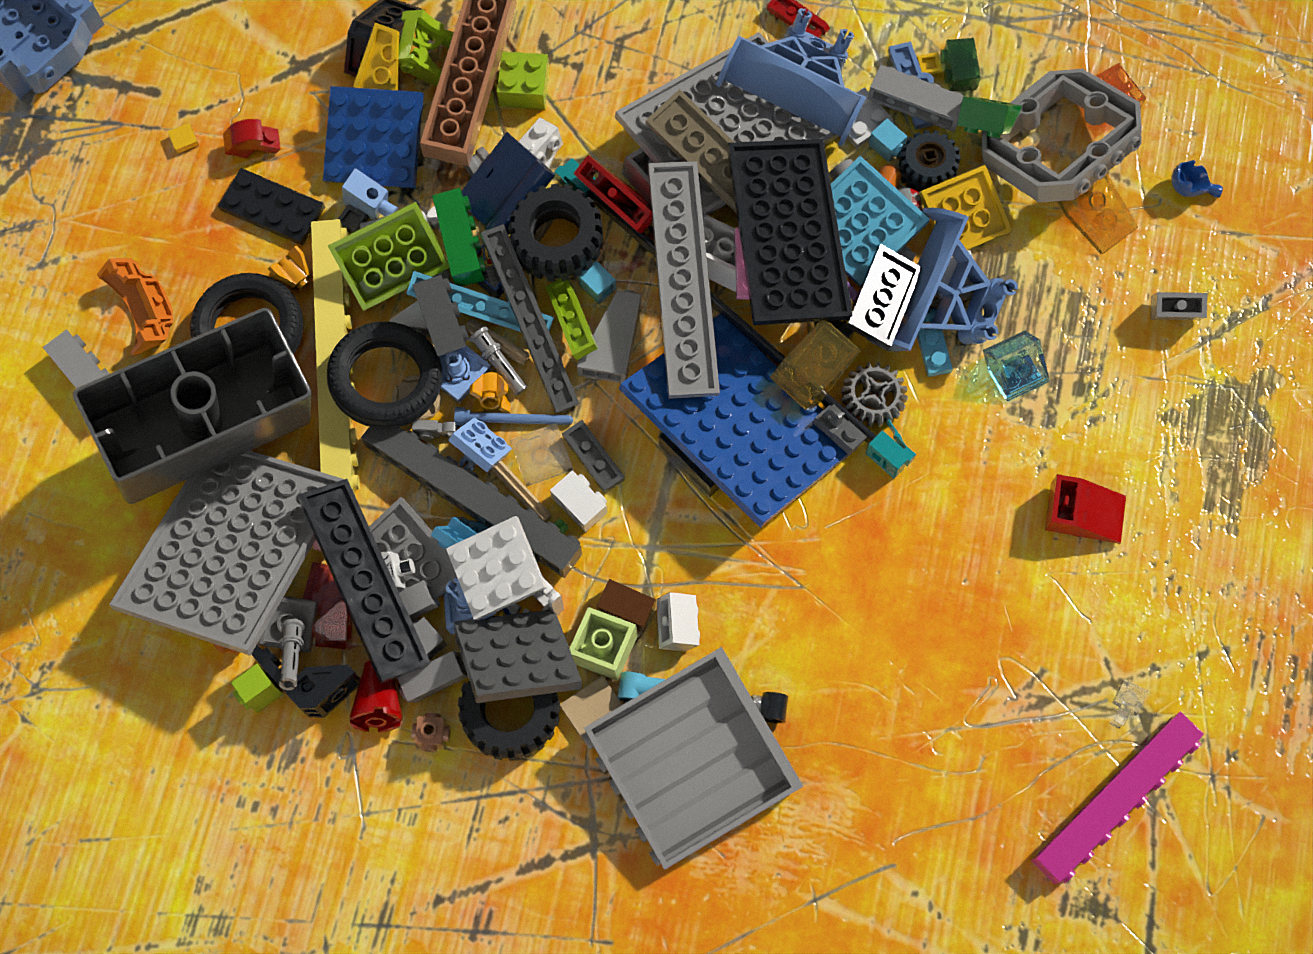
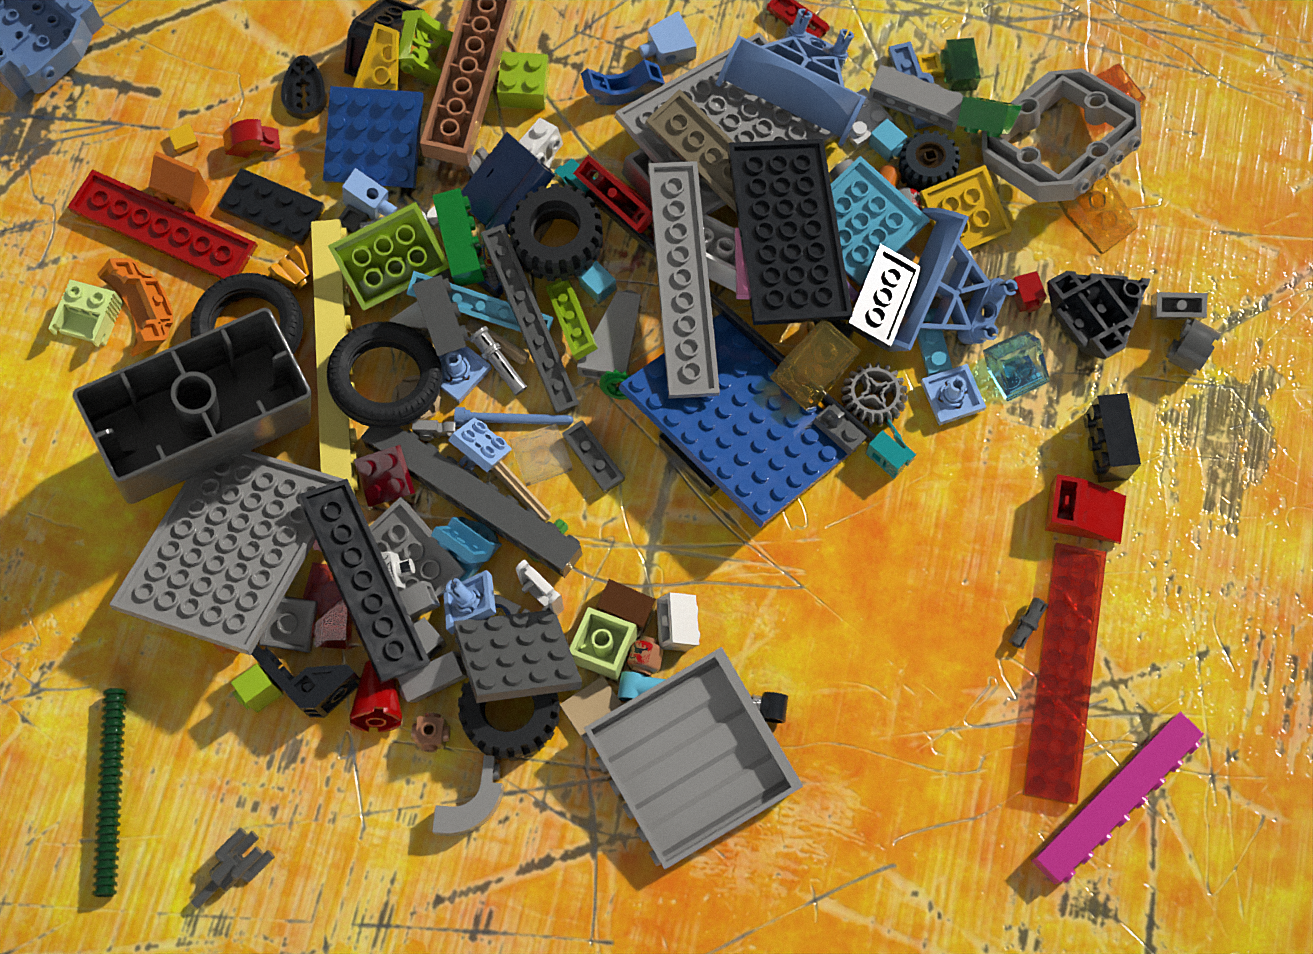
(72, 359): light grey brick -> none
(86, 313): none -> yellowish green piece
(109, 793): none -> dark green piece
(162, 226): none -> red plate
(177, 183): none -> orange slope
(233, 865): none -> dark grey plant
(291, 645): light grey pin -> none
(315, 89): none -> black piece
(384, 476): none -> dark red plate
(475, 813): none -> light grey arch
(490, 393): light orange brick -> none
(496, 568): white plate -> none
(579, 500): white brick -> none
(609, 381): none -> green gear
(625, 86): none -> blue arch
(645, 656): none -> nougat head
(669, 41): none -> light blue torso
(958, 381): none -> light blue plate
(1028, 623): none -> dark grey pin
(1030, 292): none -> red brick
(1065, 674): none -> clear red plate
(1096, 309): none -> black wedge
(1112, 438): none -> black brick
(1129, 700): clear plate -> none
(1193, 180): blue hair -> none
(1193, 346): none -> dark grey brick

